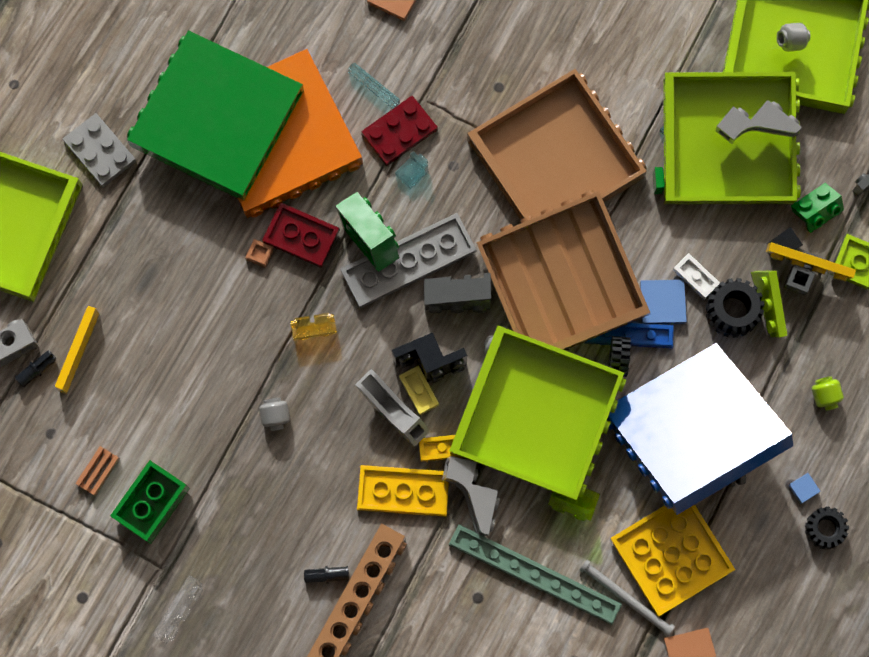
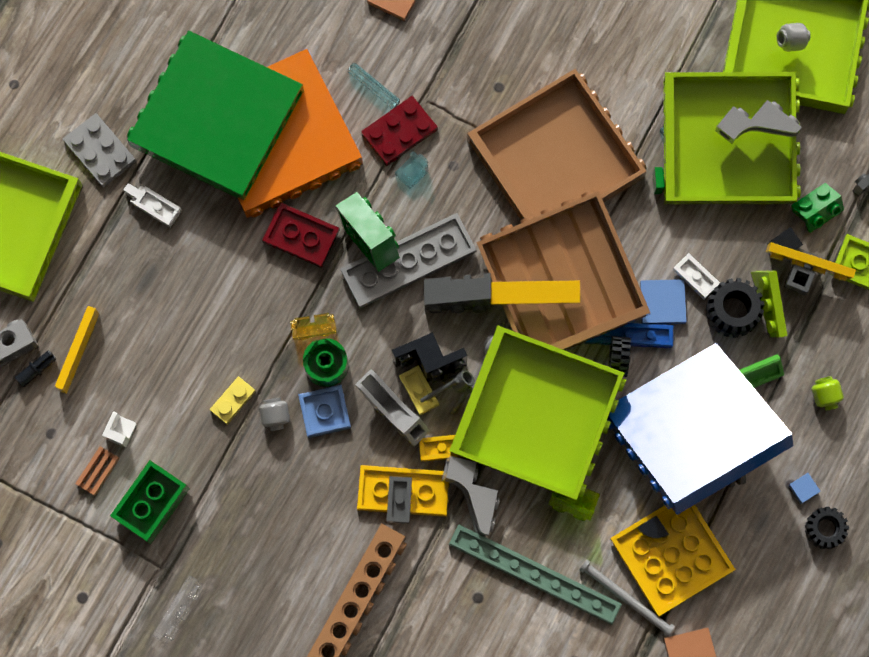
(119, 430): none -> white panel
(153, 204): none -> white hinge
(232, 400): none -> light yellow plate
(259, 253): nougat tile -> none
(321, 351): none -> green brick
(324, 411): none -> medium blue tile
(326, 574): black axle -> none
(399, 499): none -> dark grey plate
(460, 383): none -> dark grey plant
(535, 292): none -> yellow tile
(653, 528): none -> black tile
(763, 371): none -> bright green plate

